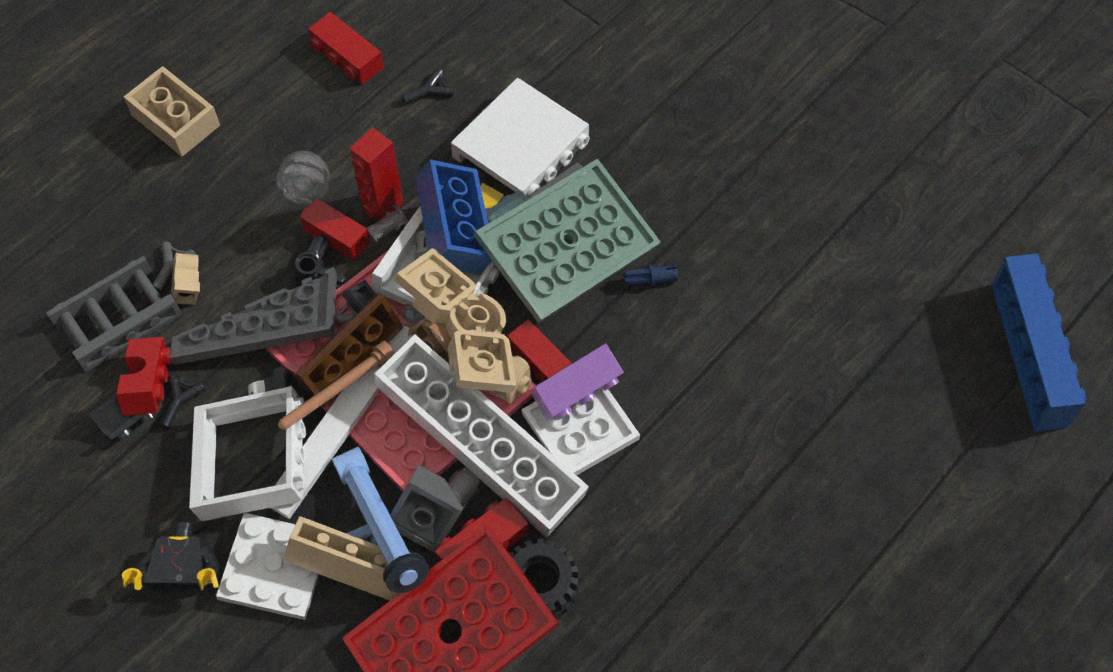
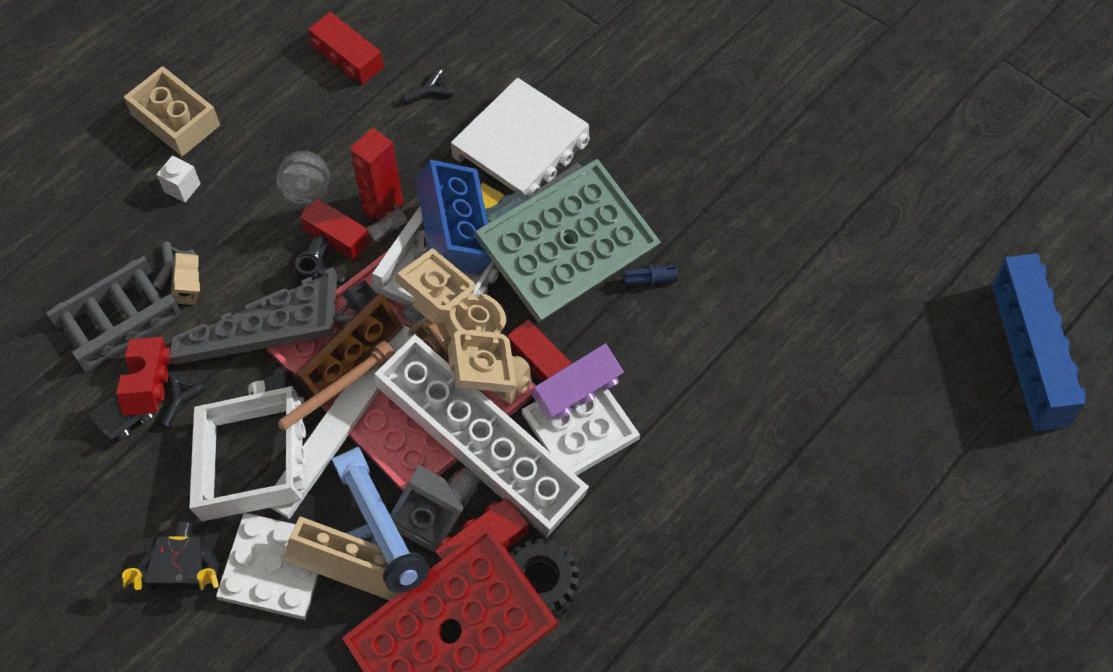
(178, 179): none -> white brick

